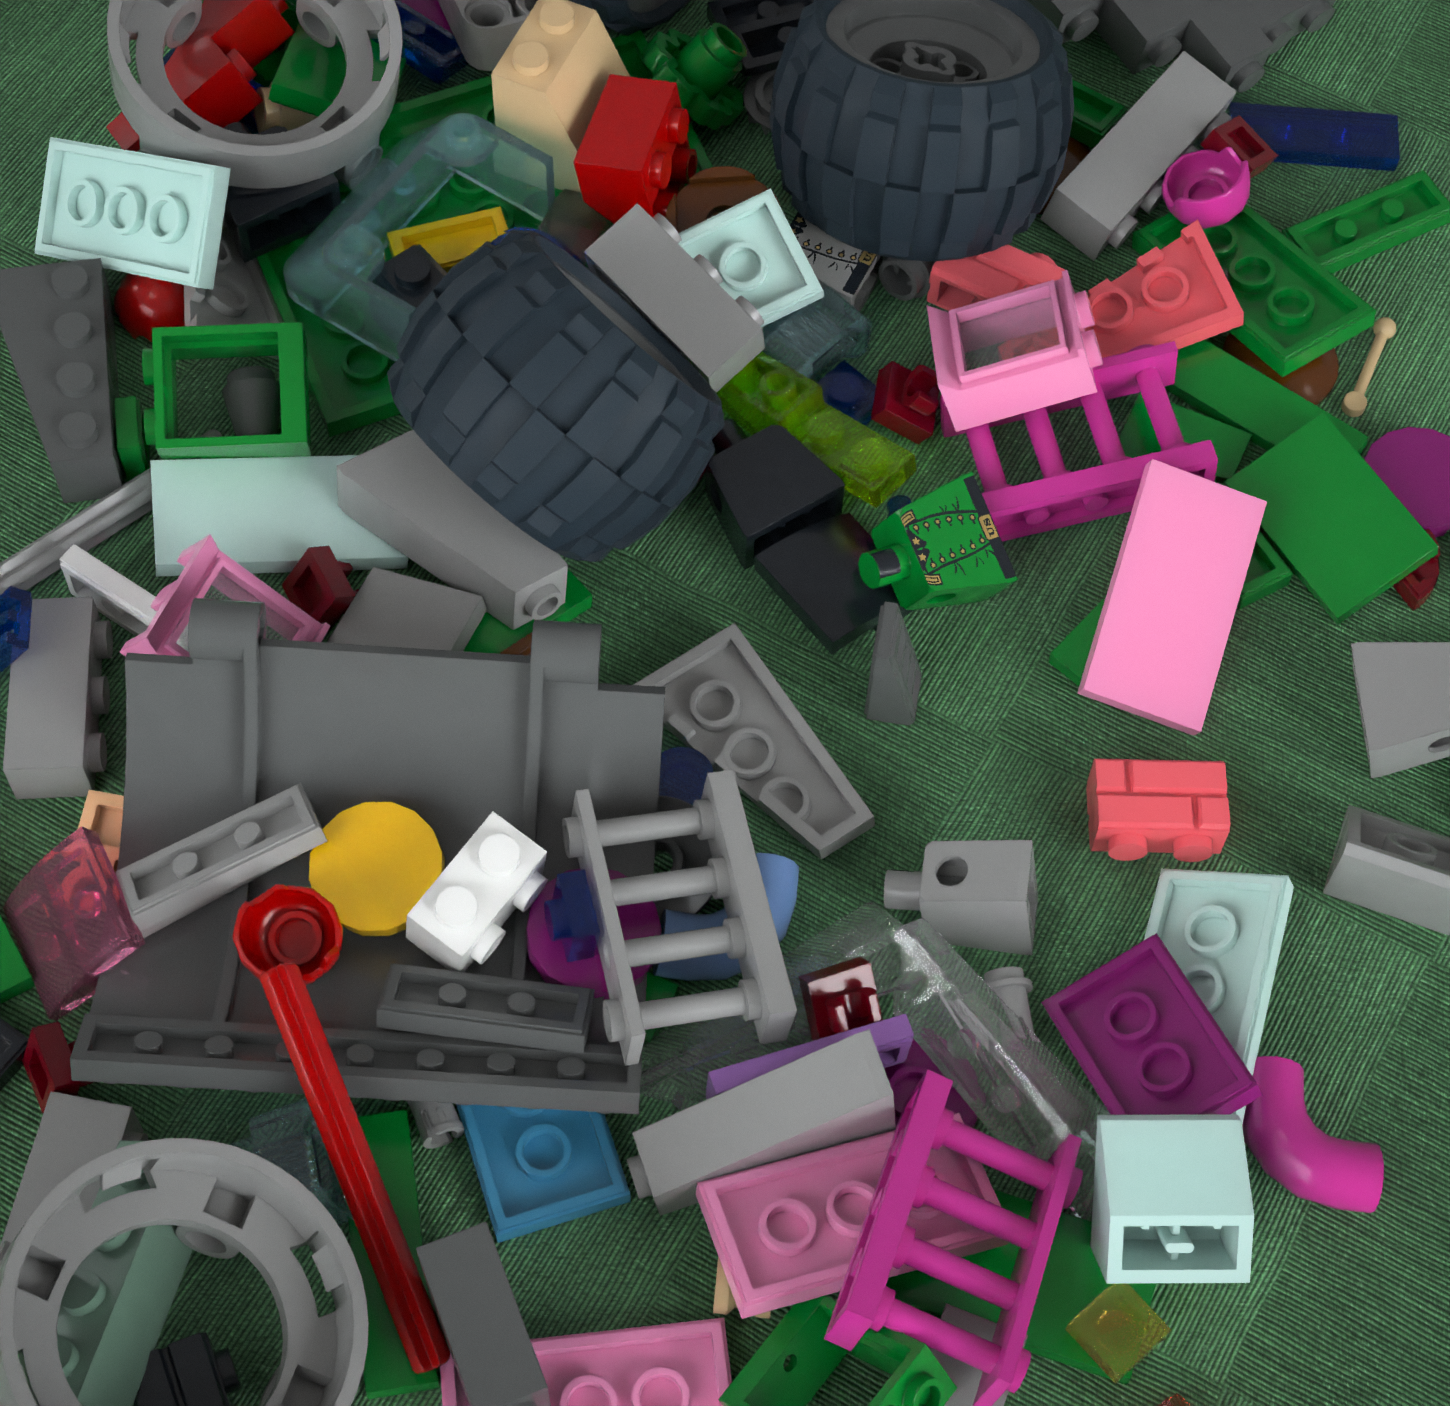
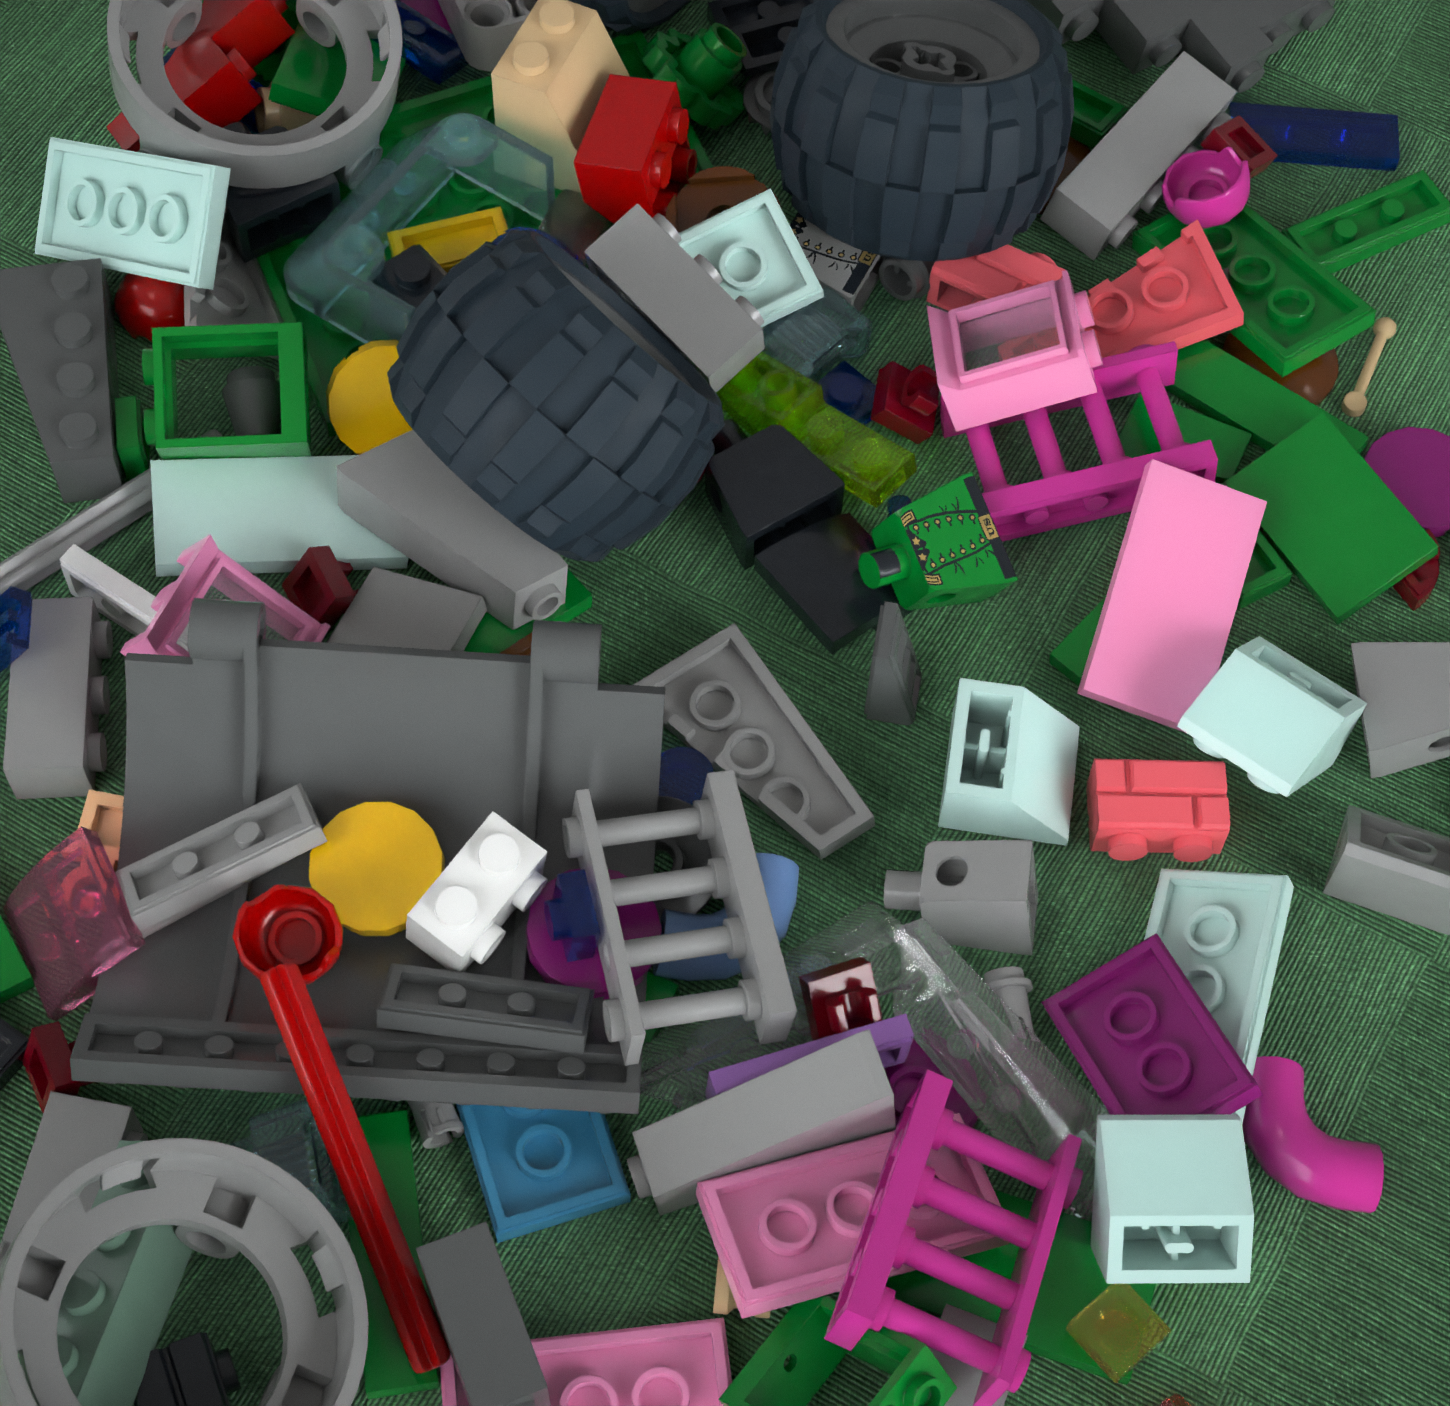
(362, 400): none -> yellow tile
(1008, 764): none -> light aqua slope
(1272, 717): none -> light aqua slope

